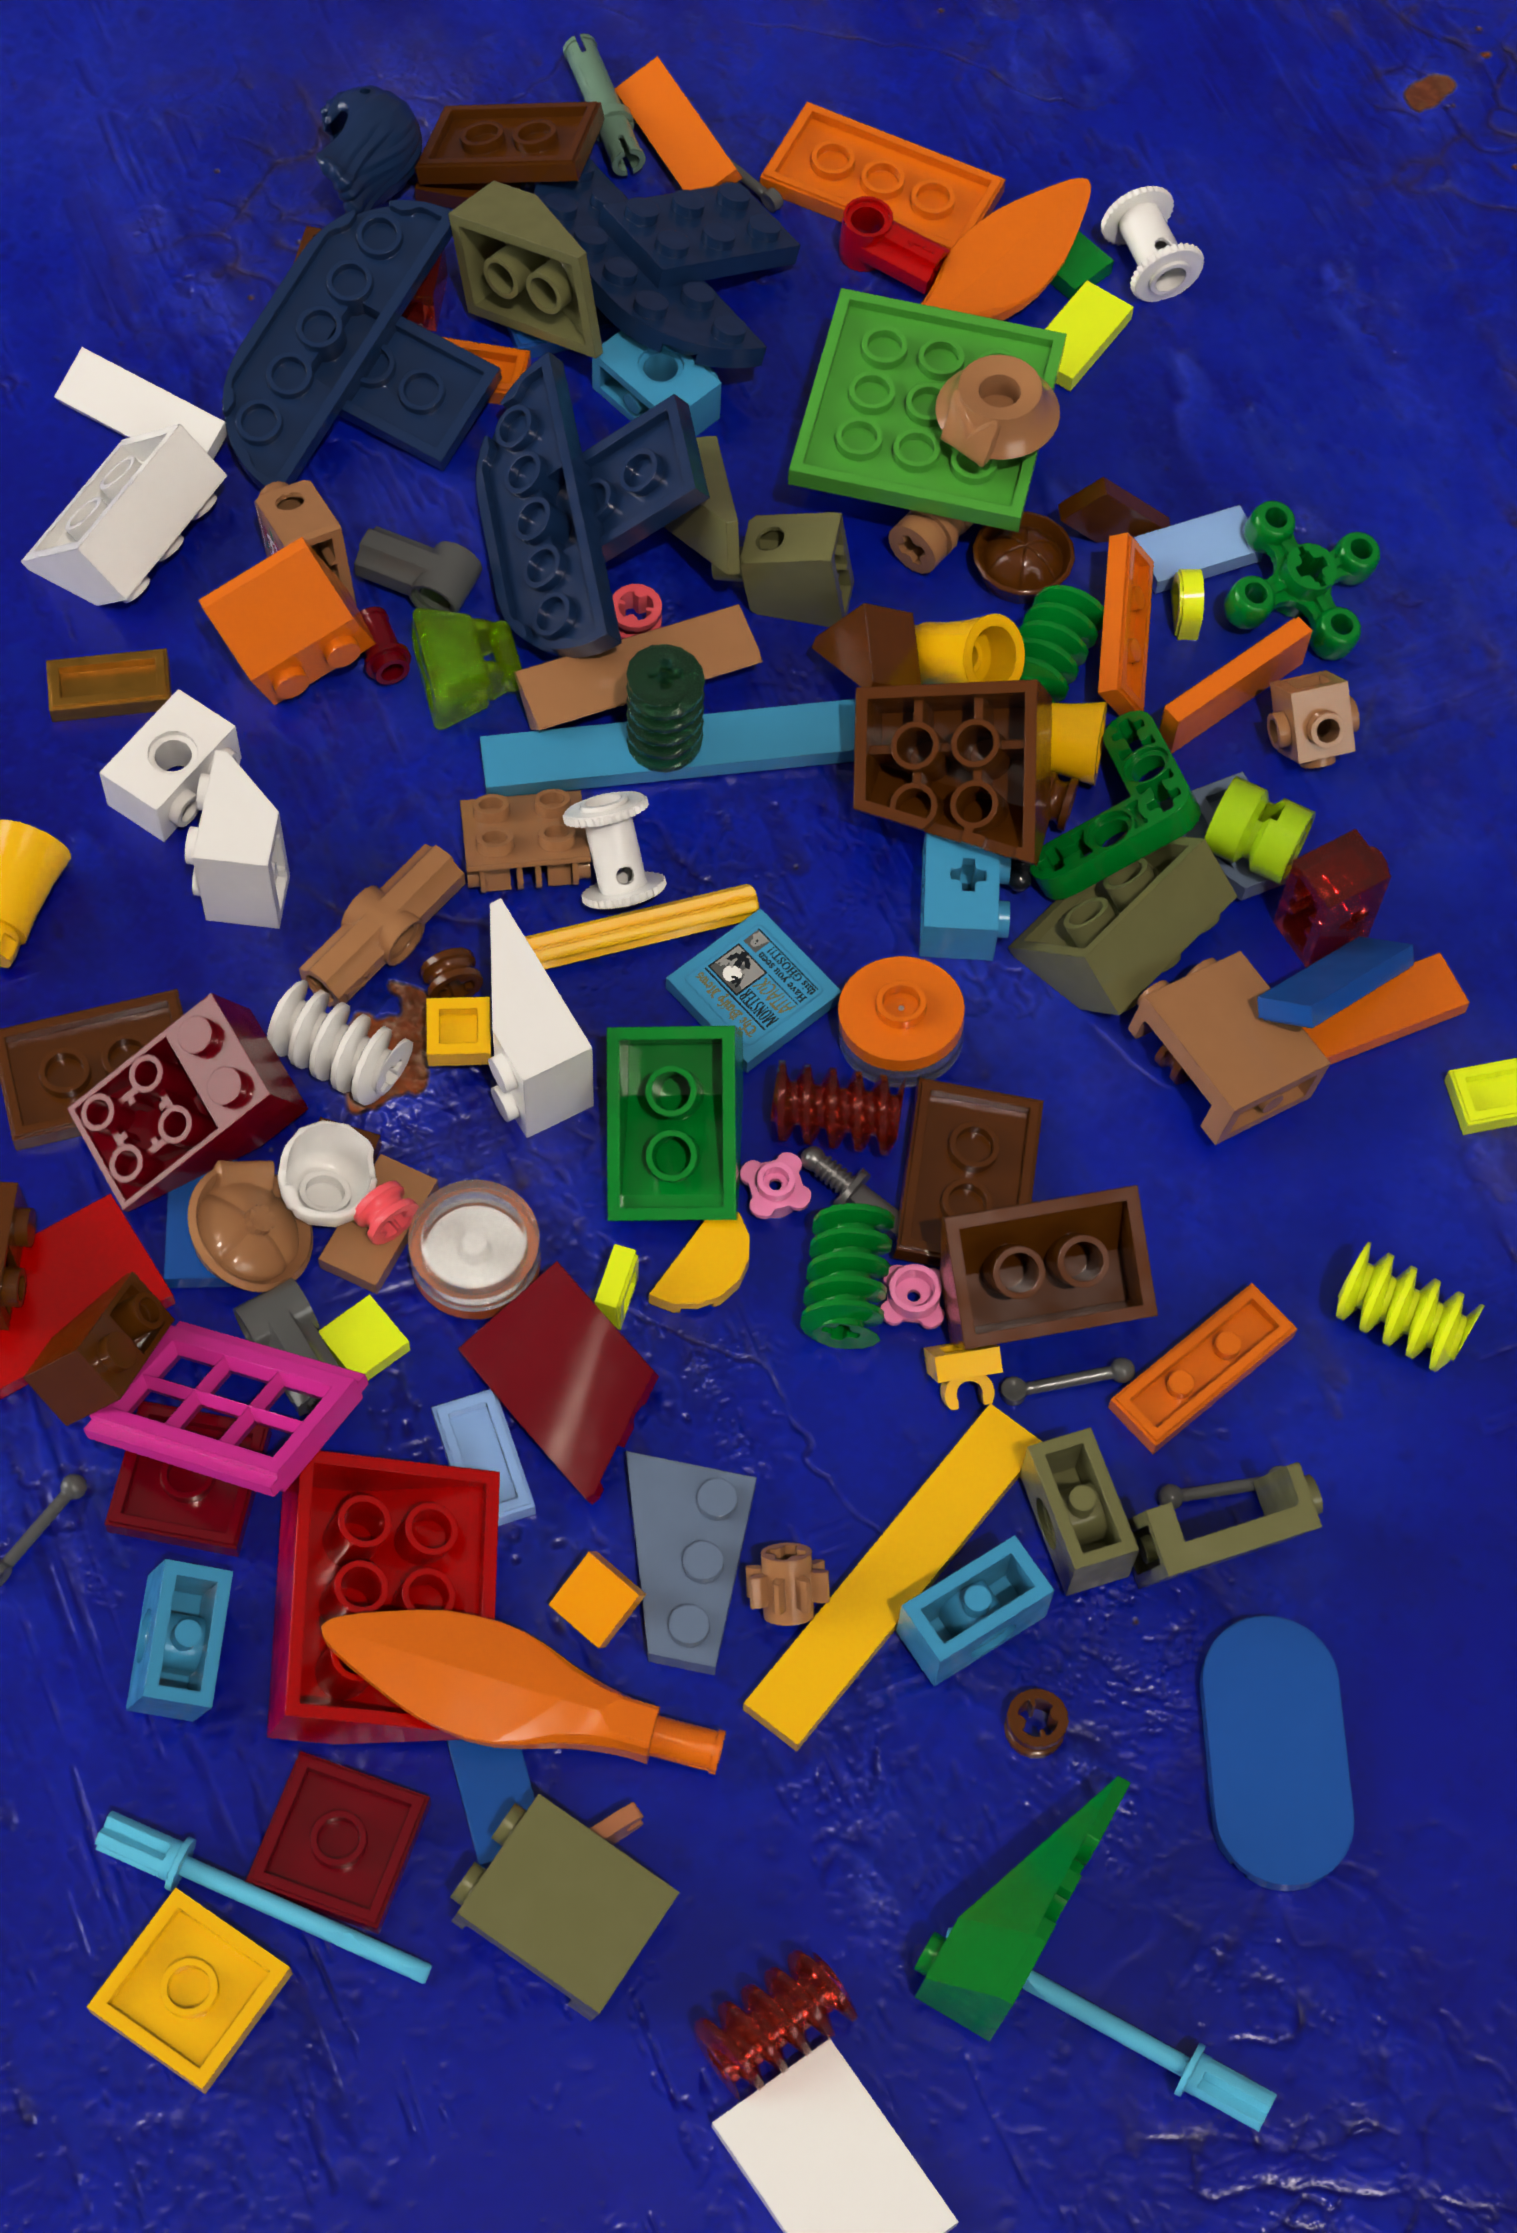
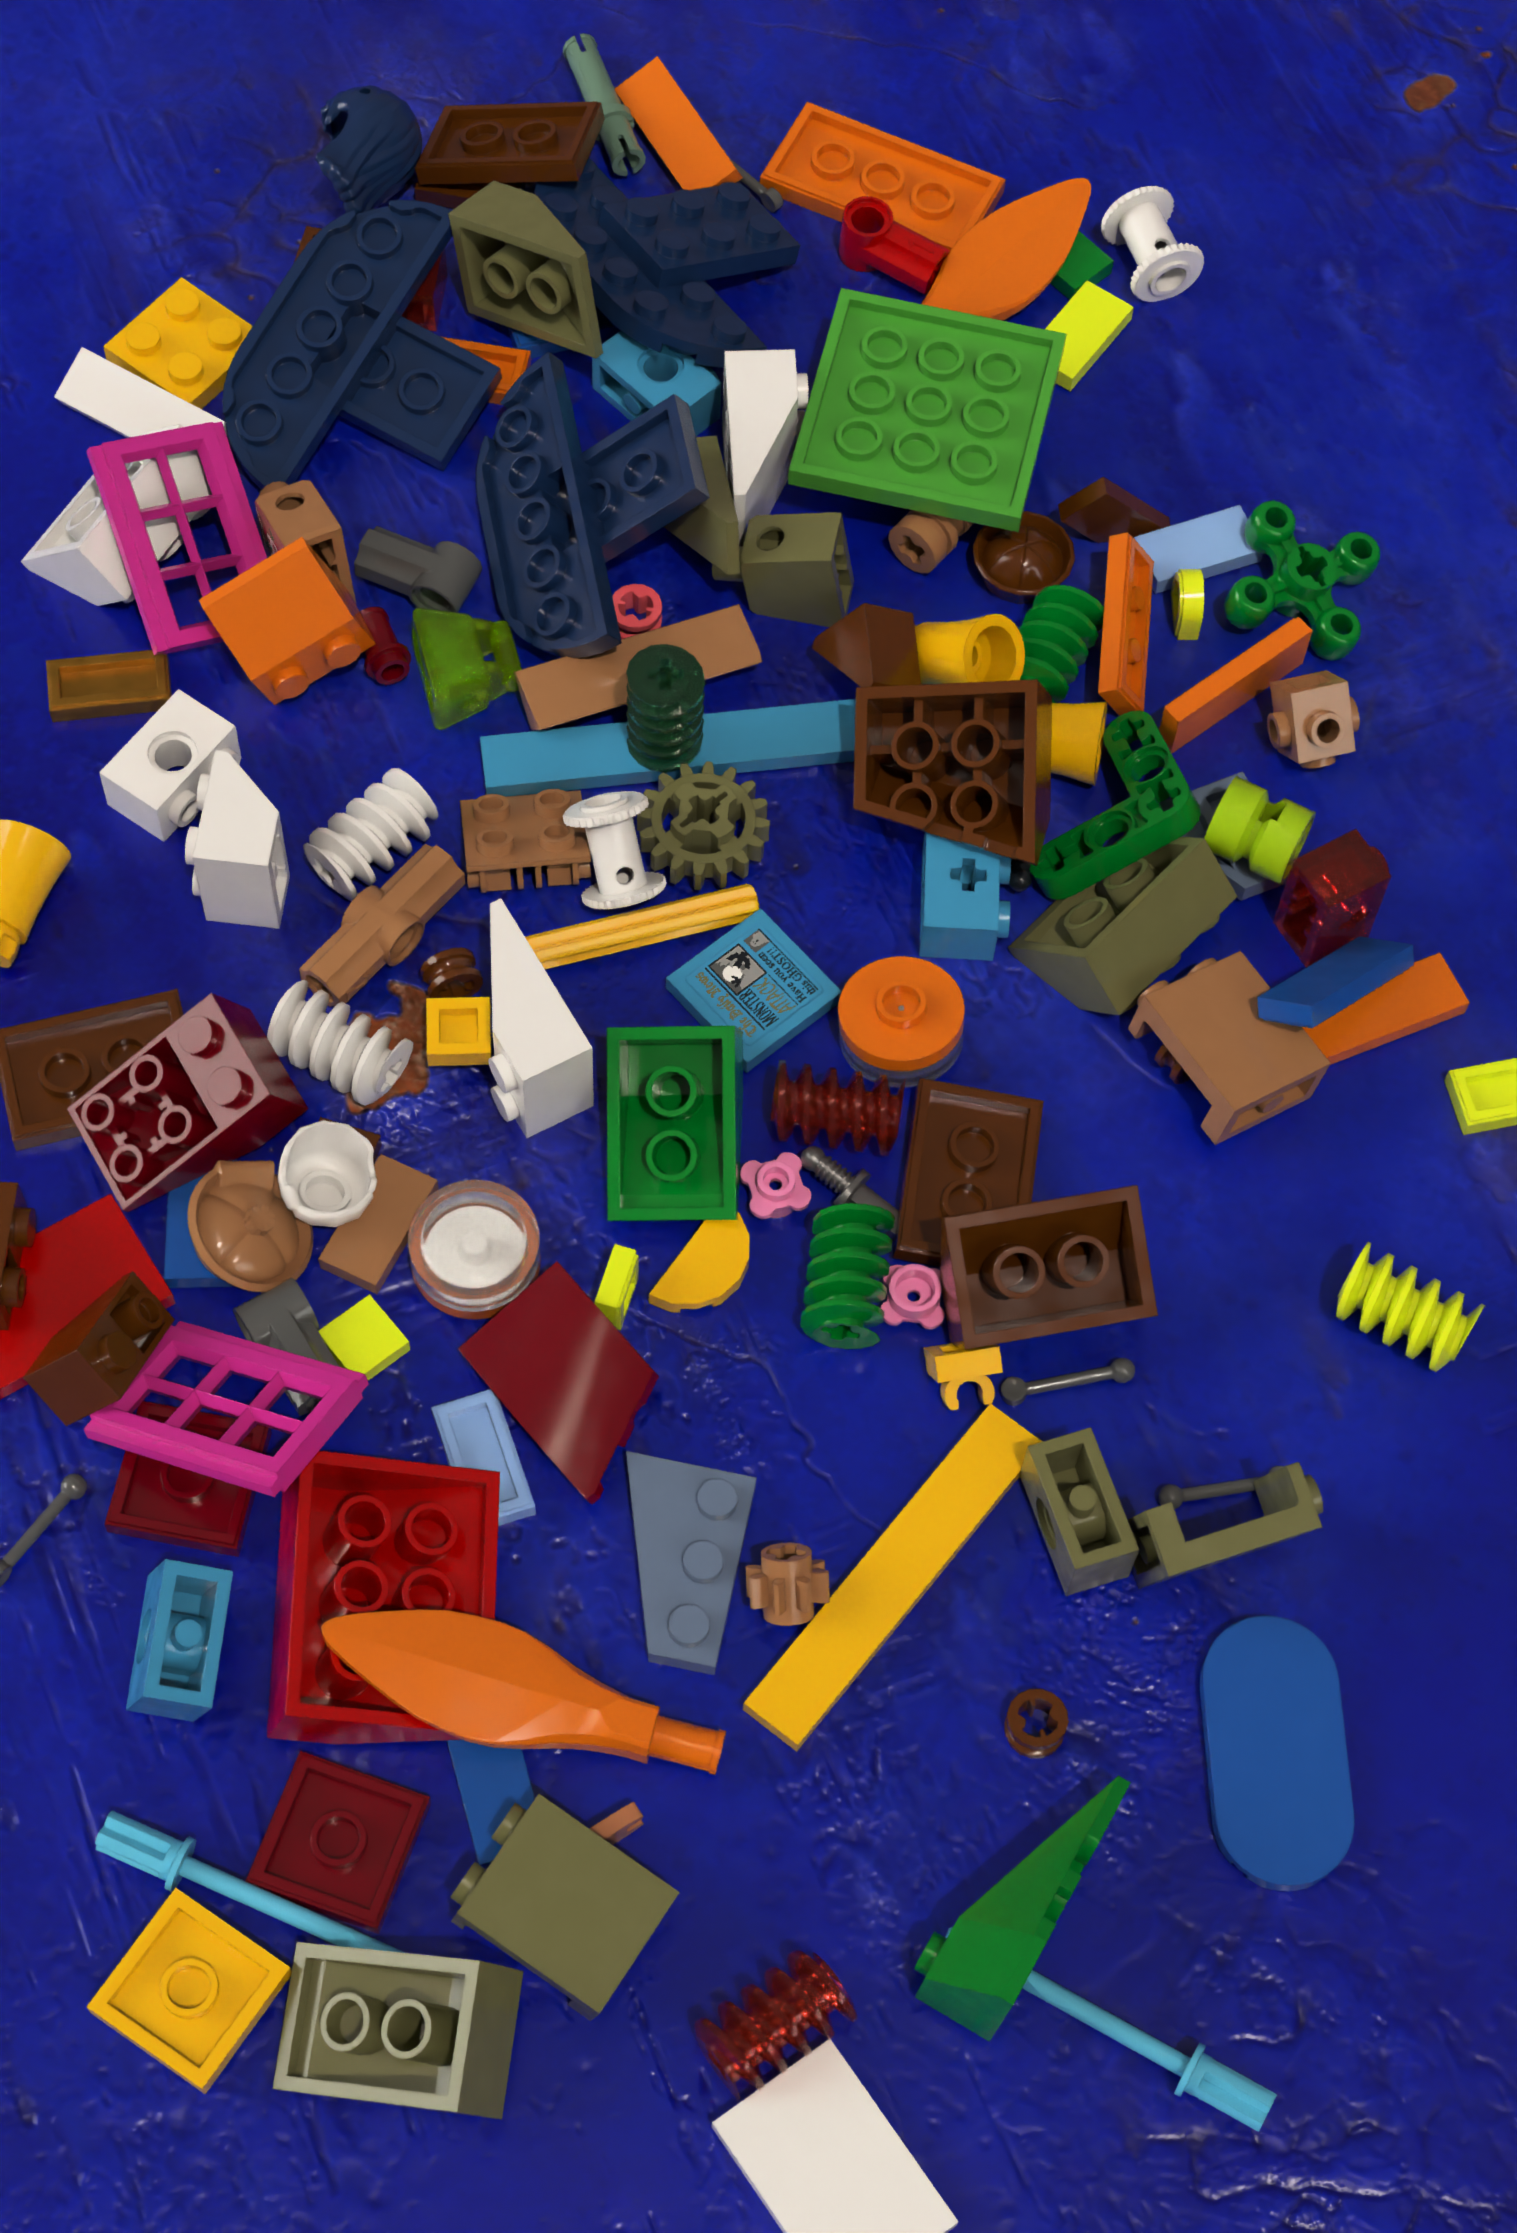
(133, 537): none -> dark pink piece
(181, 343): none -> yellow plate
(369, 831): none -> white piece
(385, 1212): coral bush -> none
(399, 2029): none -> olive slope
(597, 1599): light orange tile -> none
(703, 825): none -> olive gear
(760, 427): none -> white slope
(974, 1610): dark azure brick -> none
(997, 410): medium nougat piece -> none
(1062, 799): reddish brown bush -> none
(1202, 1368): orange tile -> none

